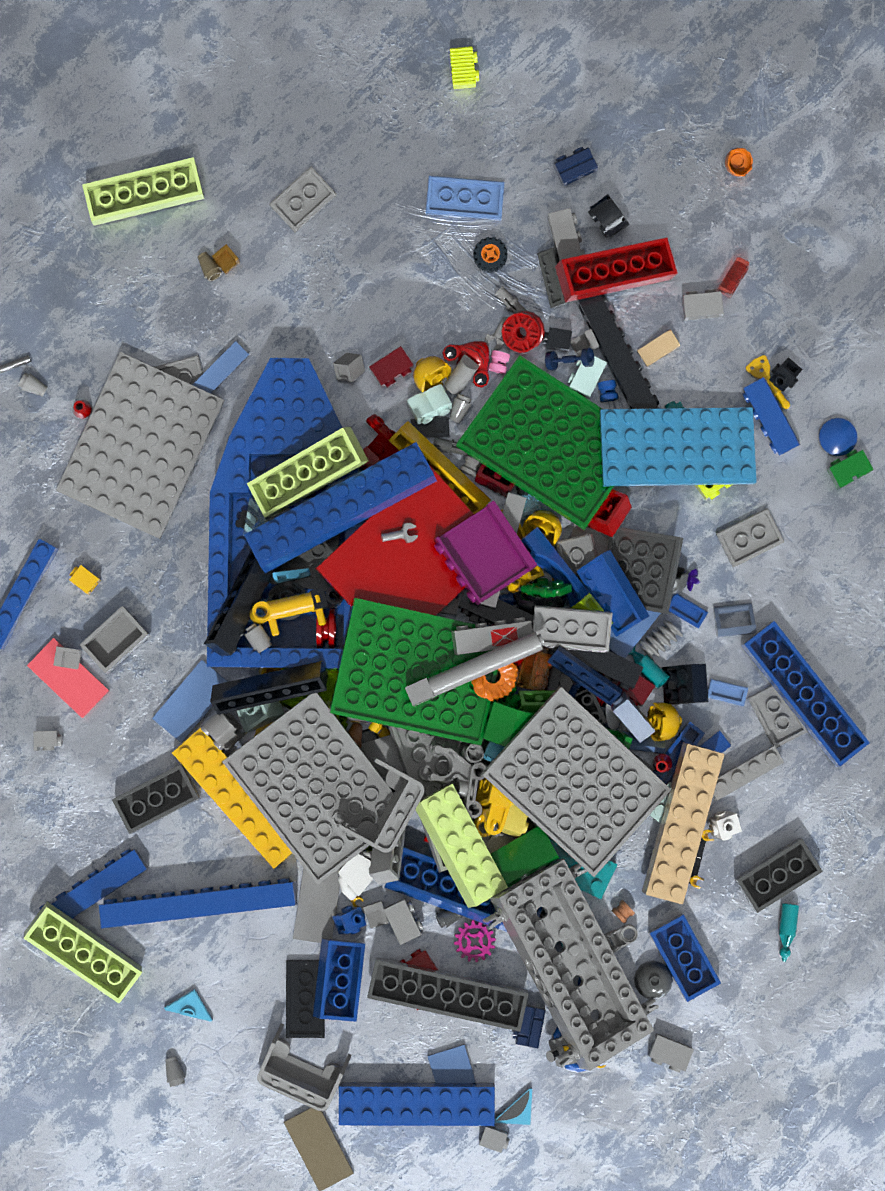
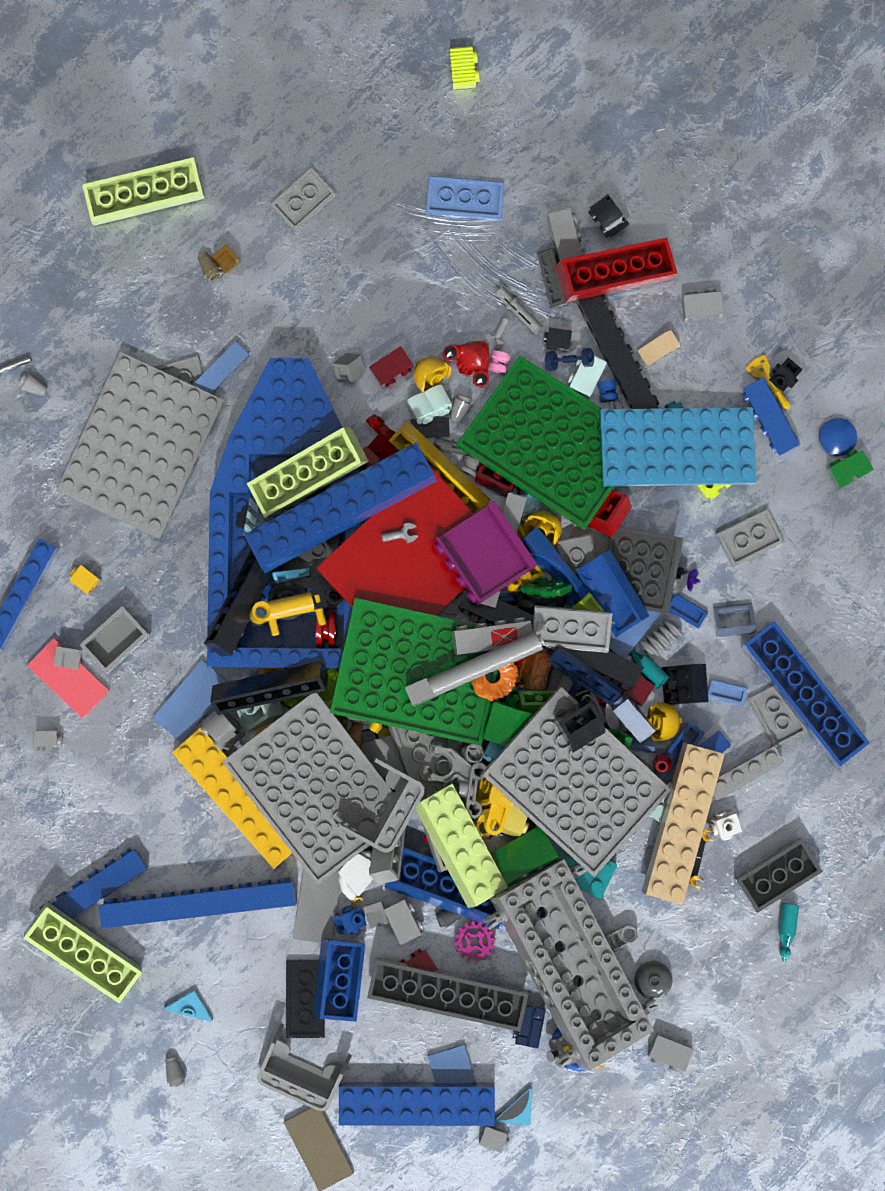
(84, 412): red cone -> none
(156, 799): dark grey brick -> none
(258, 637): light grey brick -> none
(461, 375): light grey brick -> none
(493, 248): black wheel -> none
(534, 331): red wheel -> none
(575, 166): dark blue brick -> none
(580, 725): none -> black slope
(586, 340): light grey panel -> none
(623, 911): nougat wheel -> none
(684, 957): blue brick -> none
(733, 277): clear red brick -> none
(738, 162): orange hair -> none

